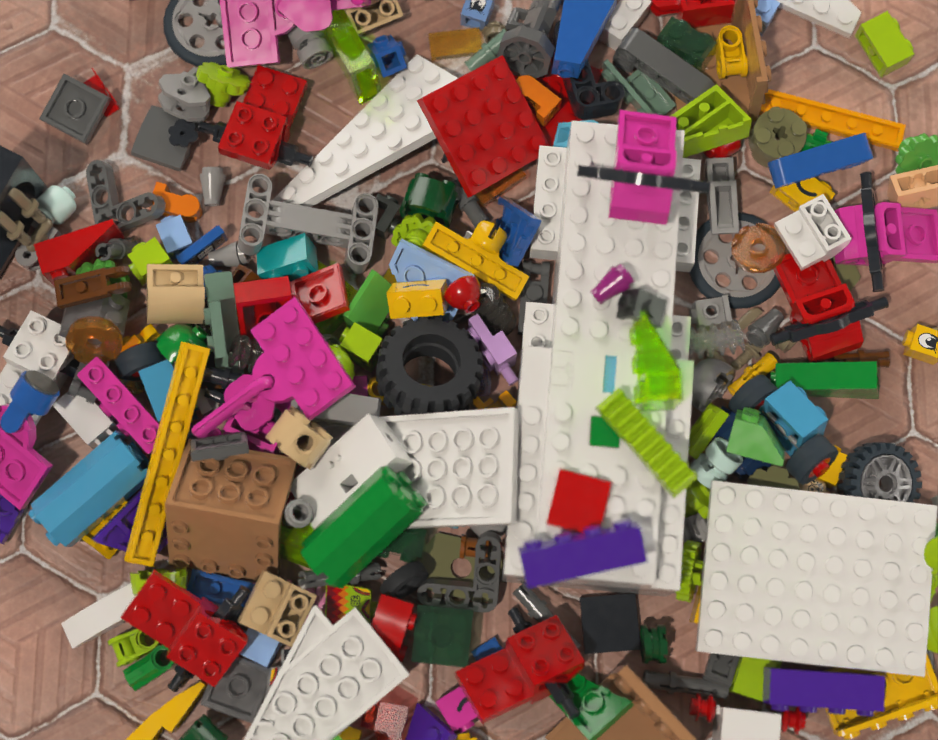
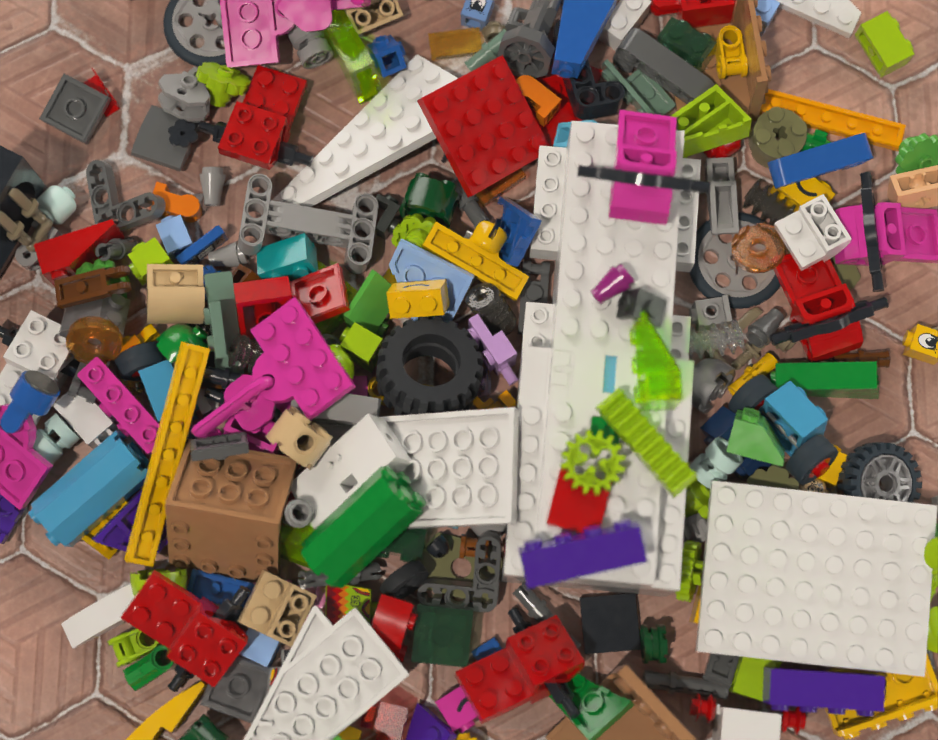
(47, 446): none -> light aqua wheel
(438, 547): none -> black hinge
(464, 294): red brick -> none
(576, 458): none -> lime gear
(705, 429): lime tile -> none
(767, 203): none -> clear smoke piece

